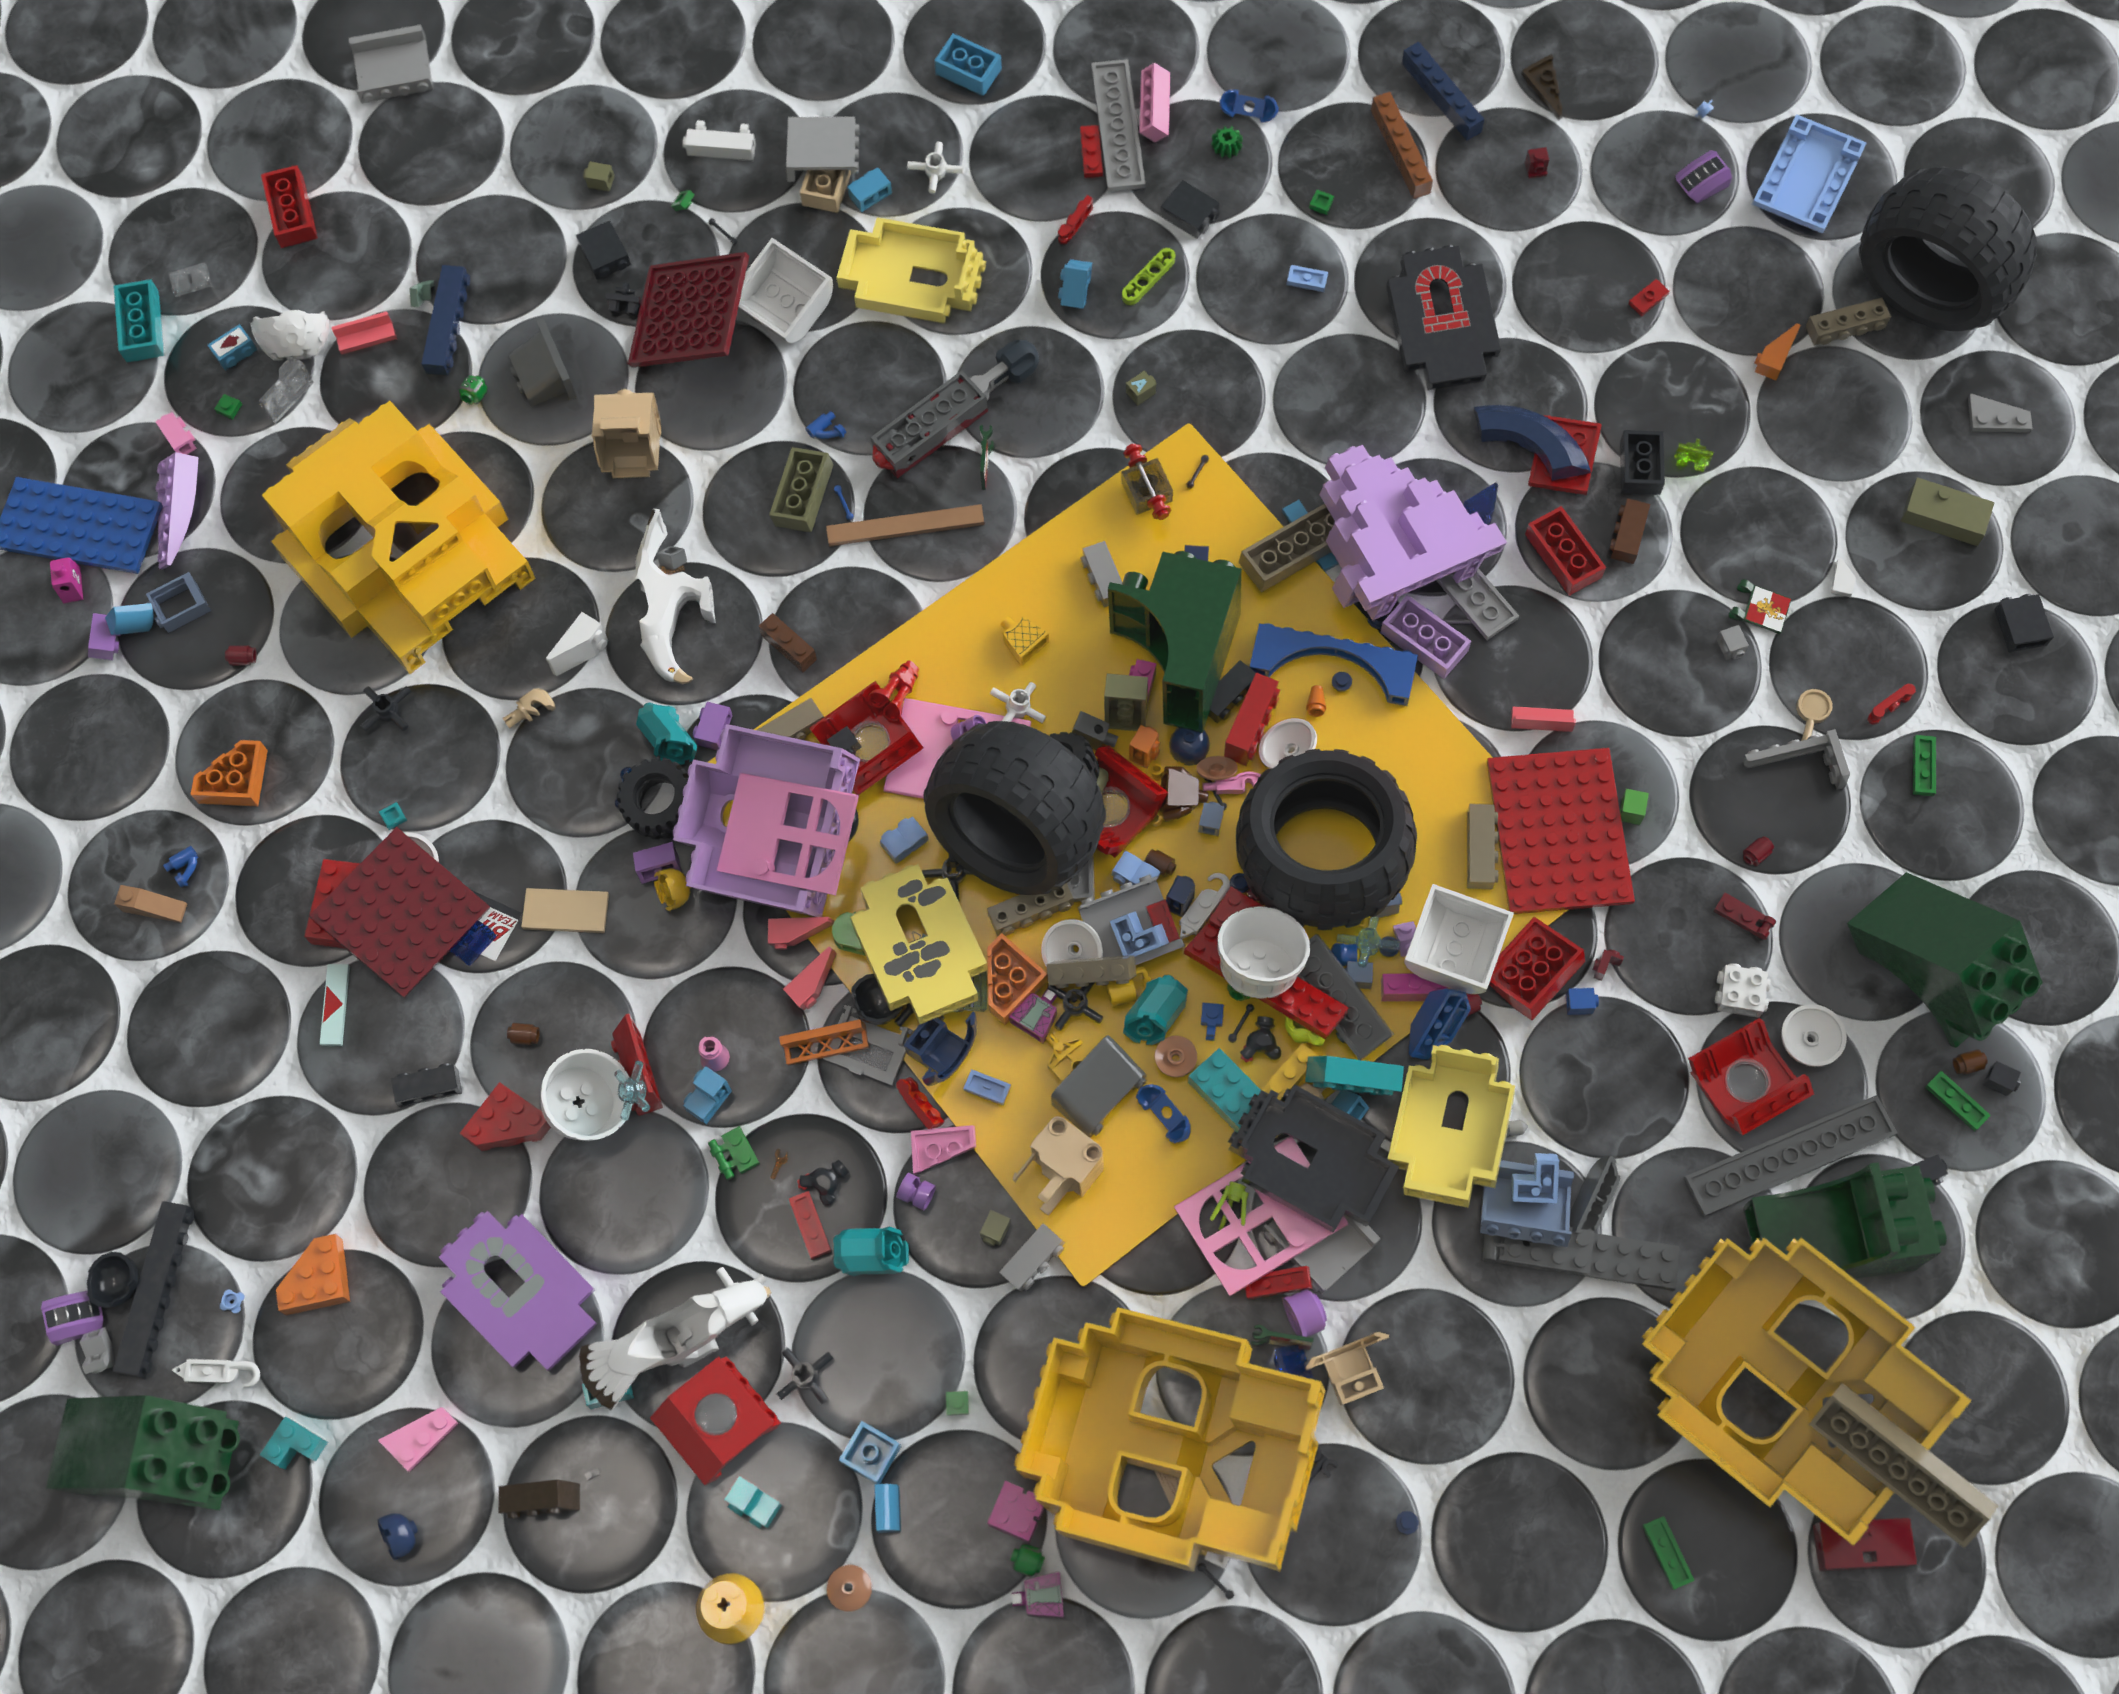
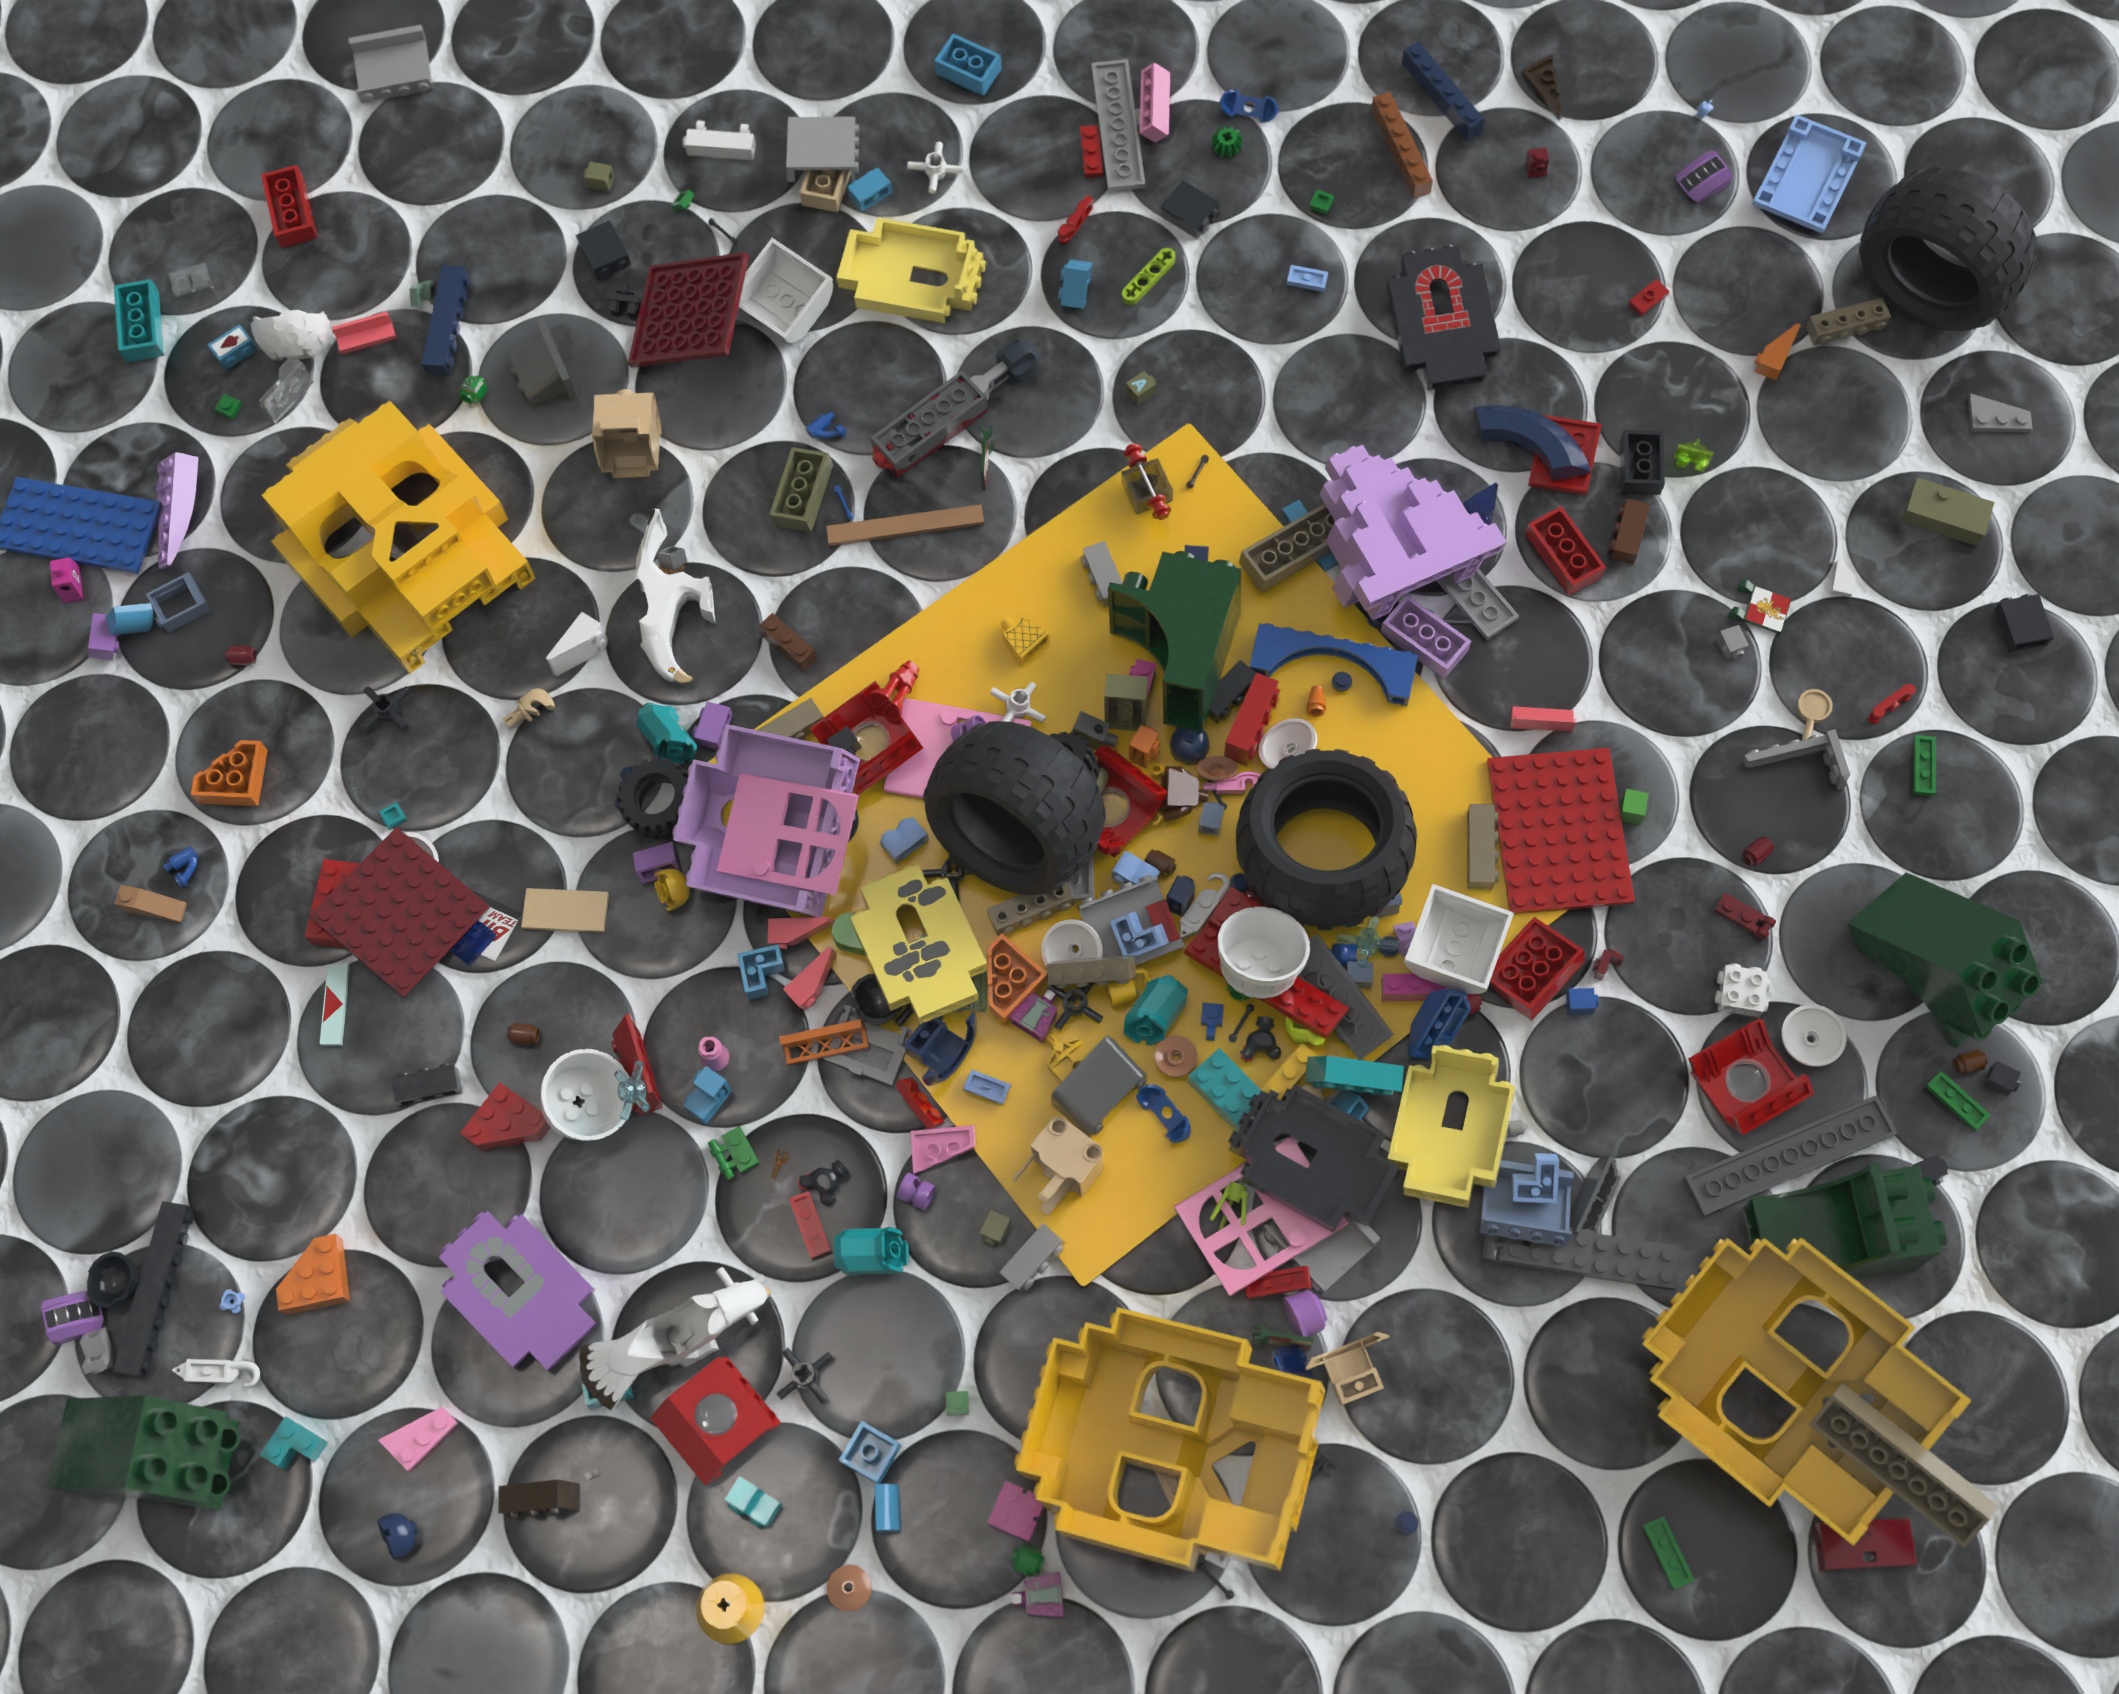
(175, 434): bright pink brick -> none
(757, 965): none -> dark azure brick

